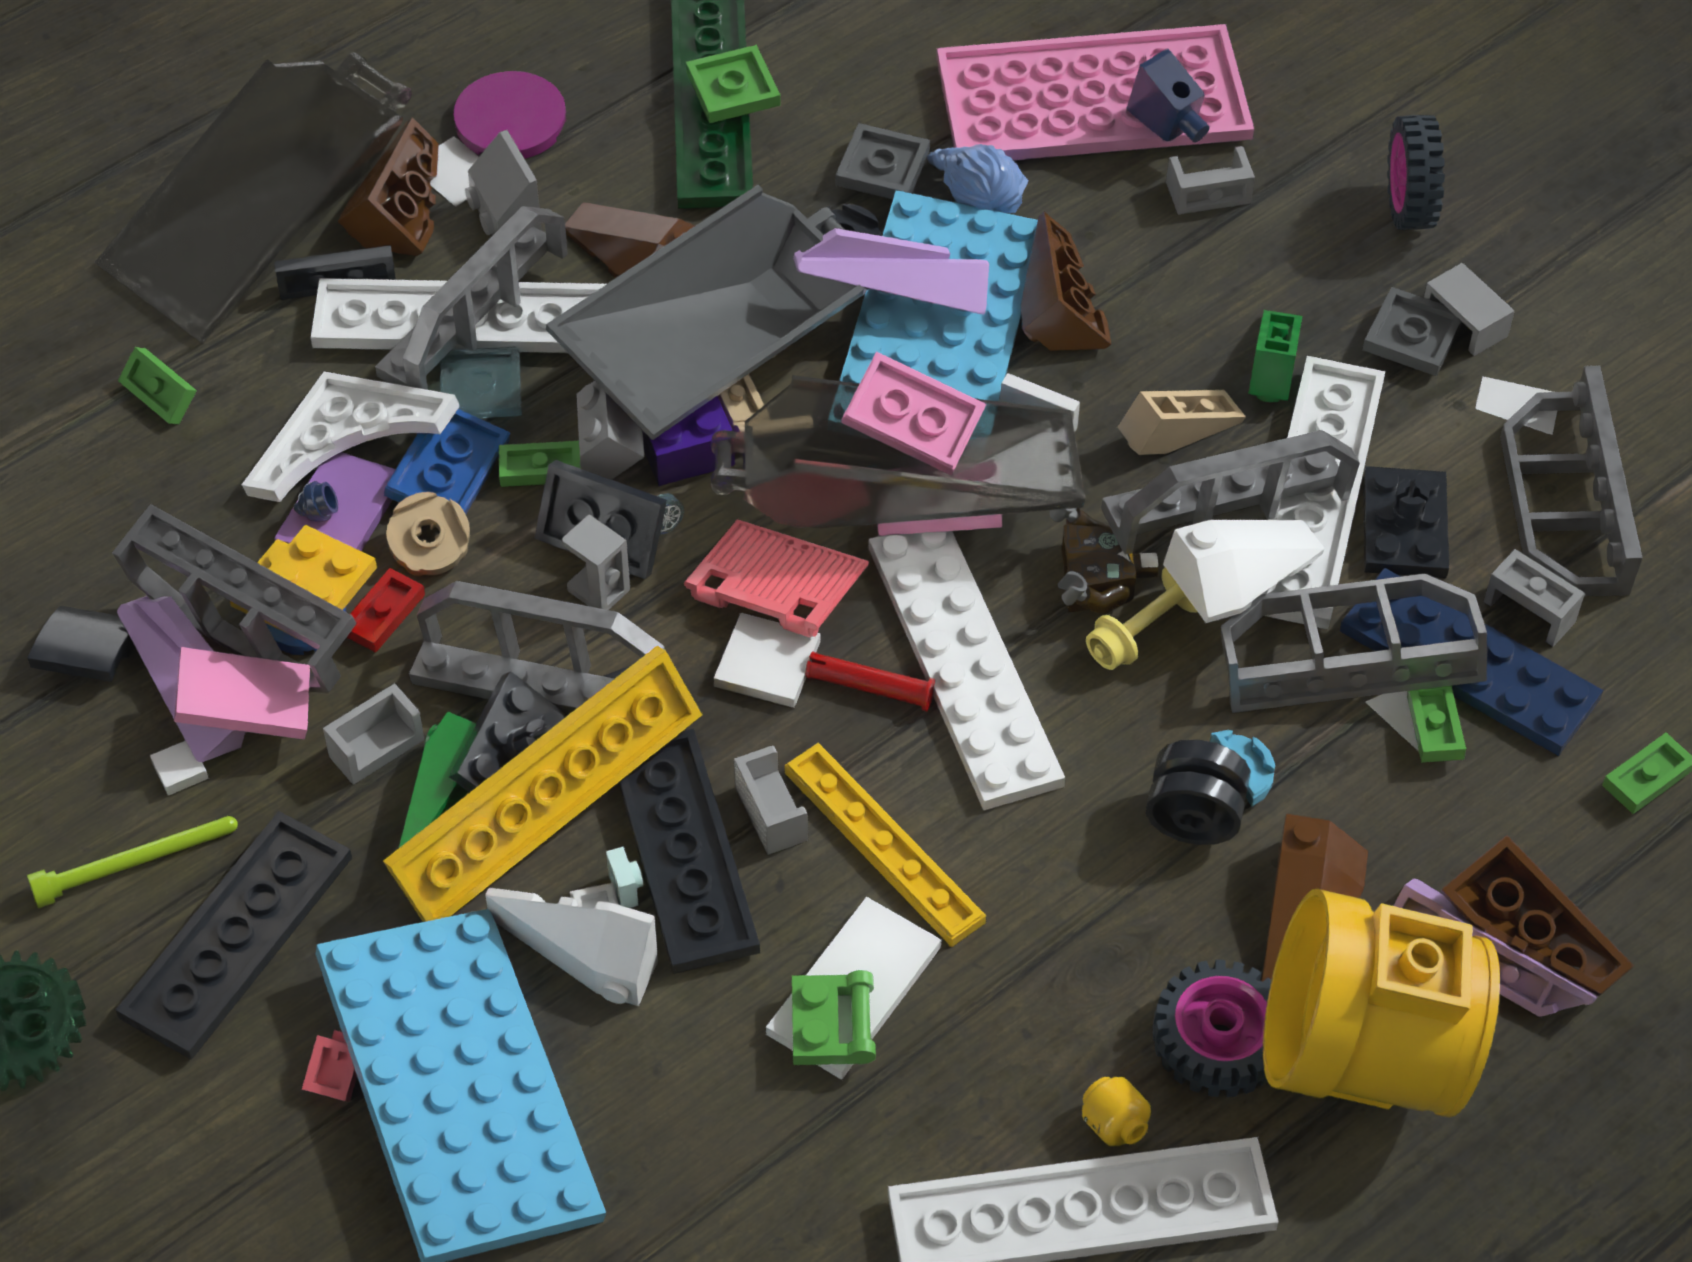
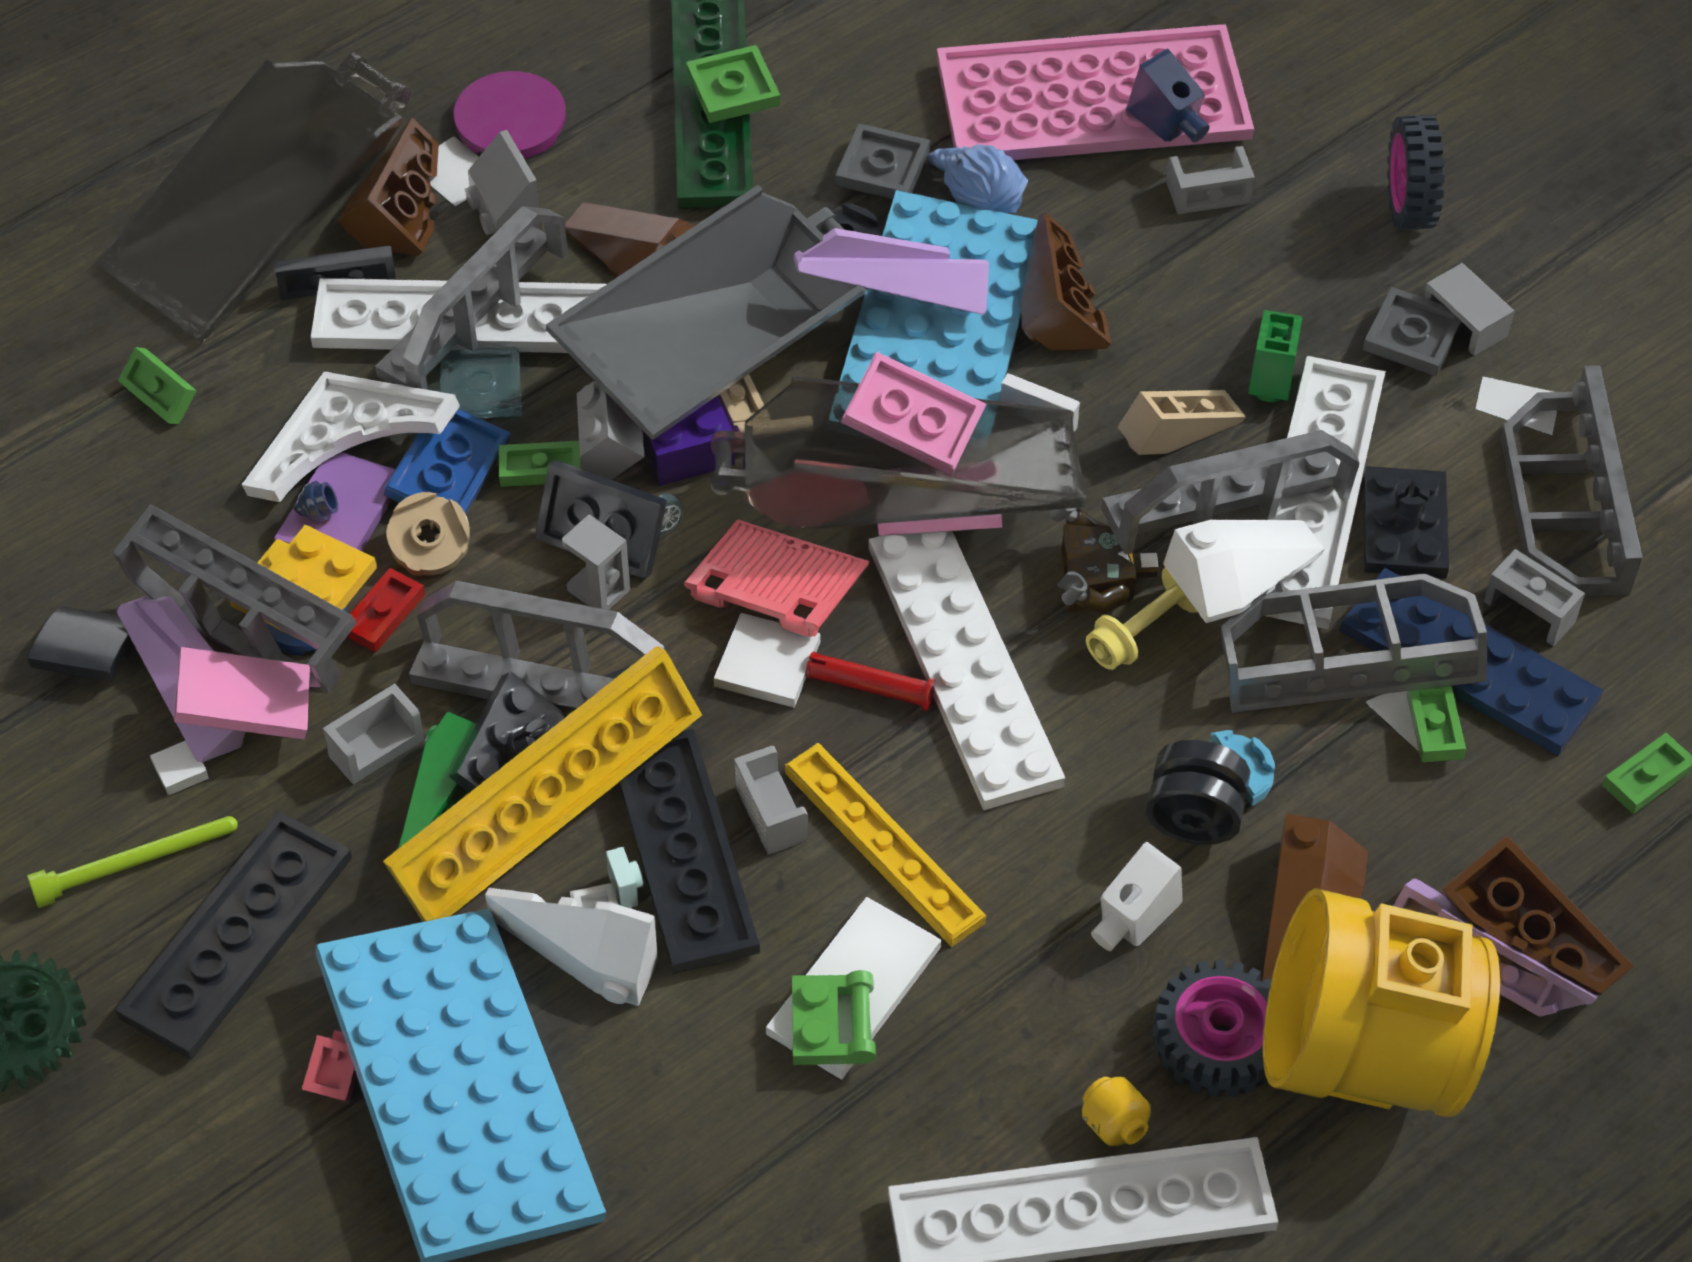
(1139, 898): none -> white torso

